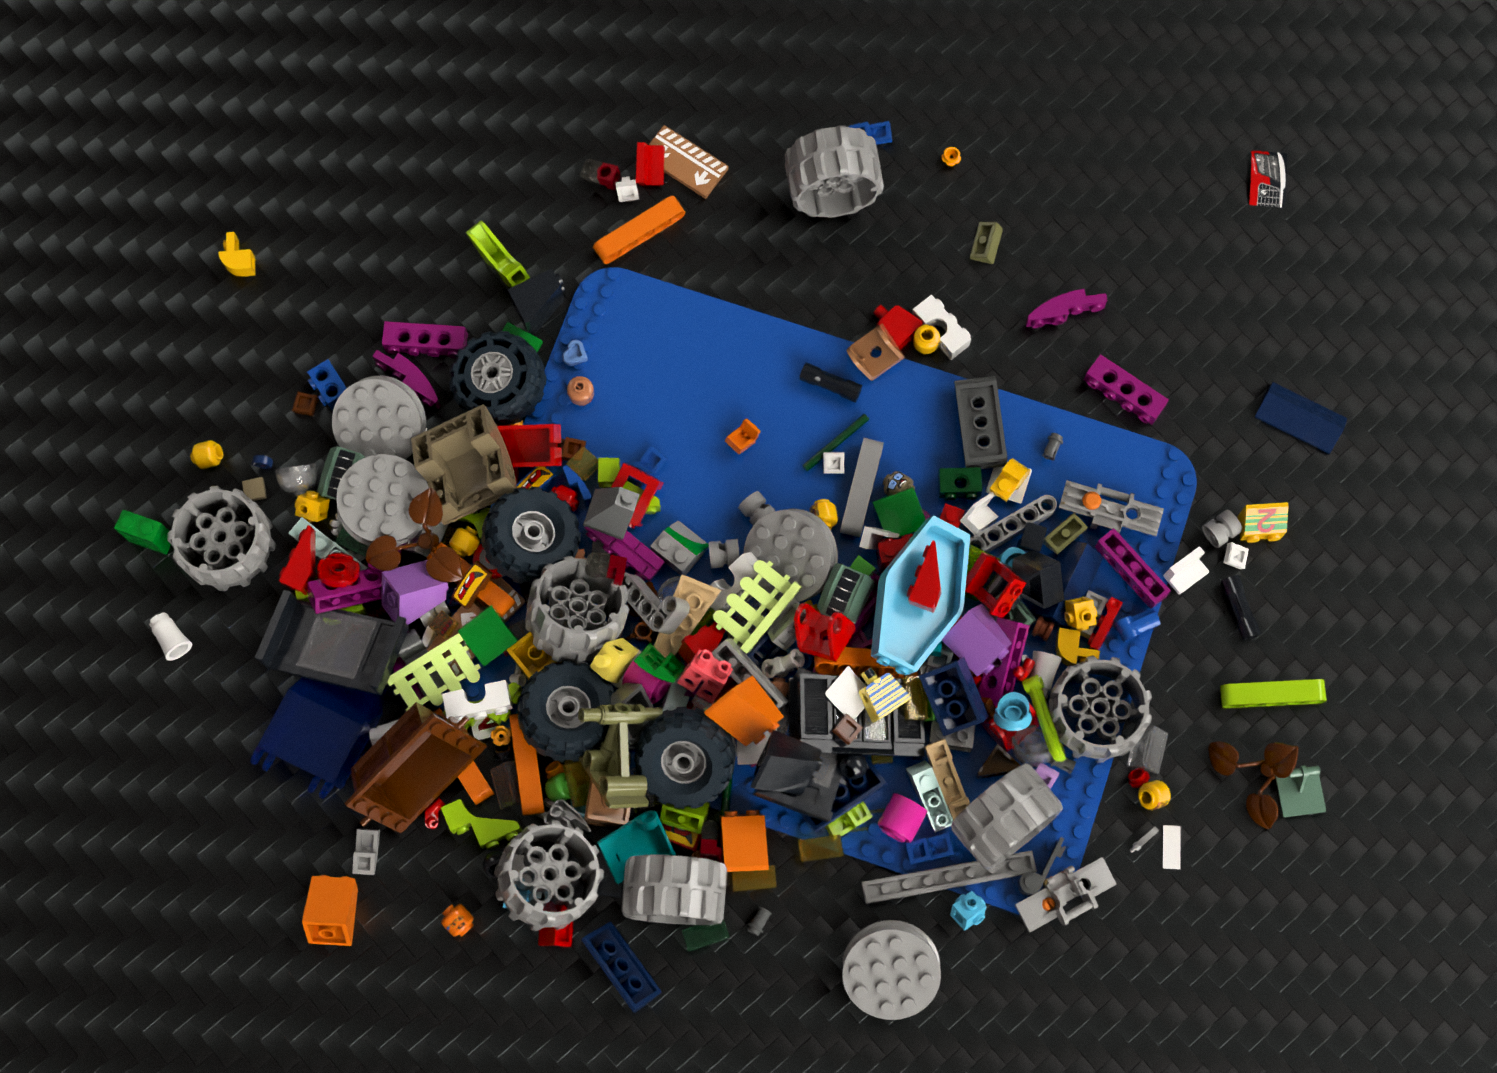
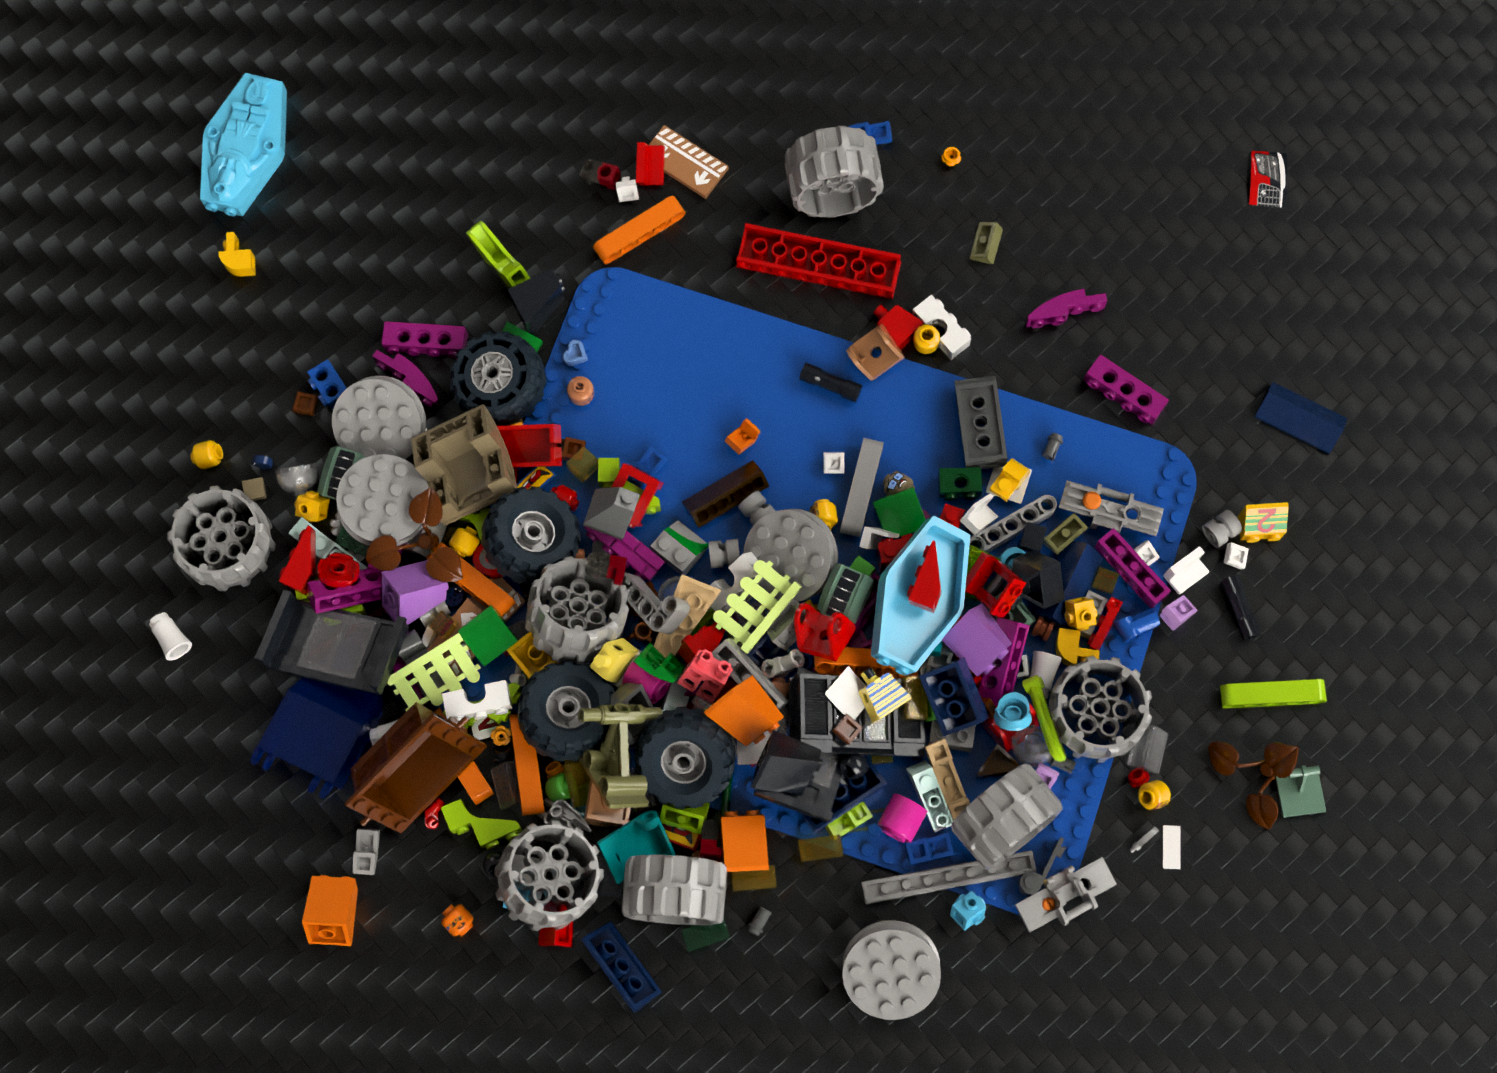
(143, 531): green brick -> none
(243, 145): none -> medium azure container
(471, 583): slope -> none
(576, 482): blue slope -> none
(725, 493): none -> dark brown brick
(819, 261): none -> red tile
(836, 442): dark green bar -> none
(1024, 671): red arm -> none
(1105, 580): none -> clear yellow tile
(1147, 552): none -> white tile
(1178, 612): none -> lavender slope

